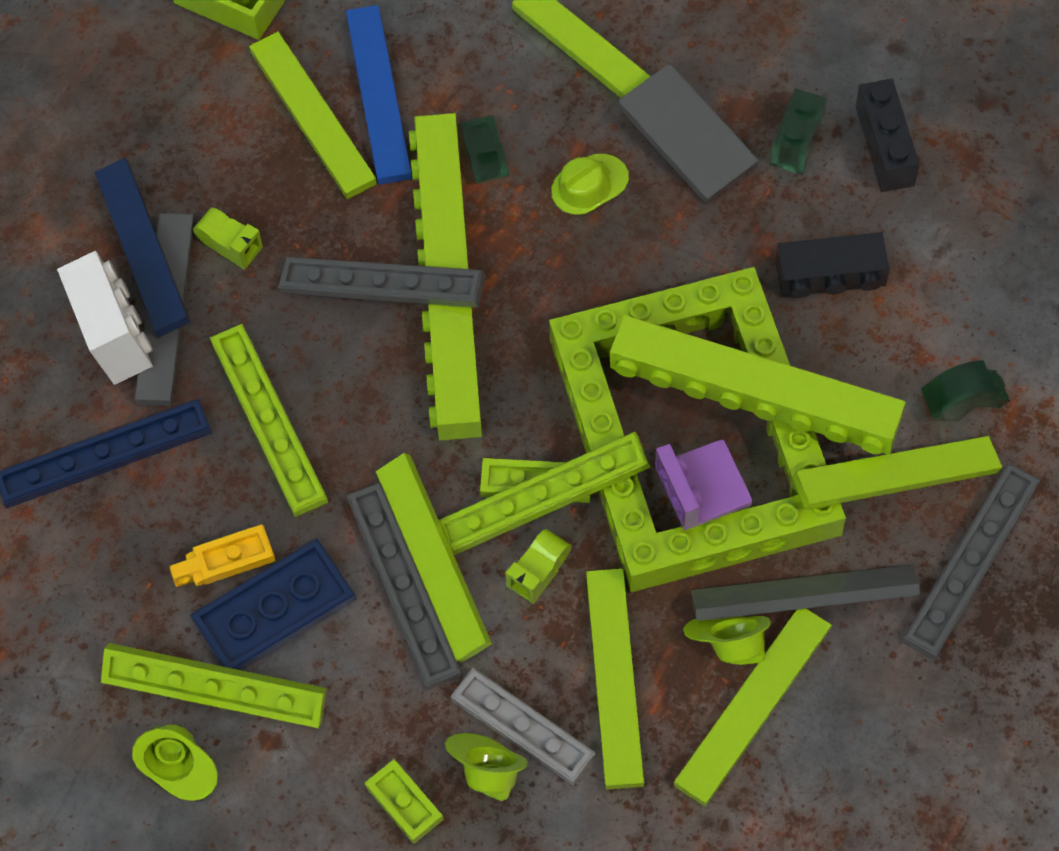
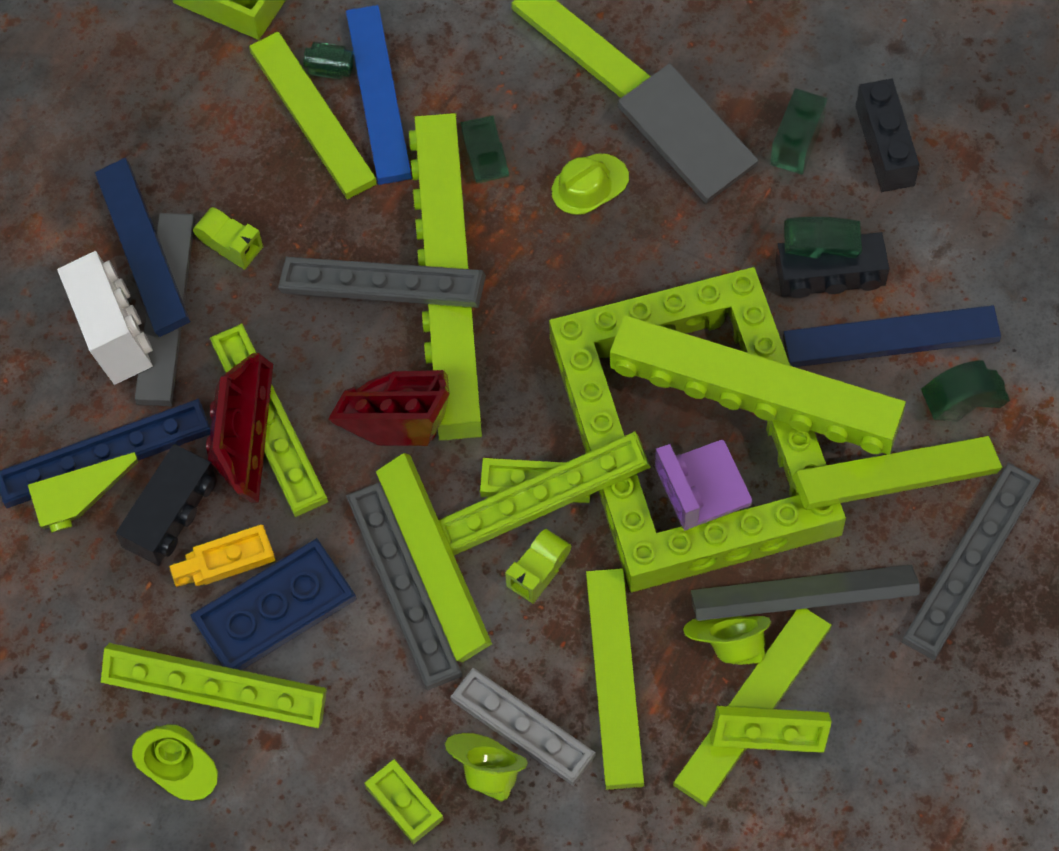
(73, 493): none -> lime slope
(166, 505): none -> black brick
(240, 424): none -> dark red wedge
(328, 60): none -> clear green brick
(395, 408): none -> dark red wedge
(770, 729): none -> lime plate
(822, 234): none -> clear green slope
(892, 336): none -> dark blue tile

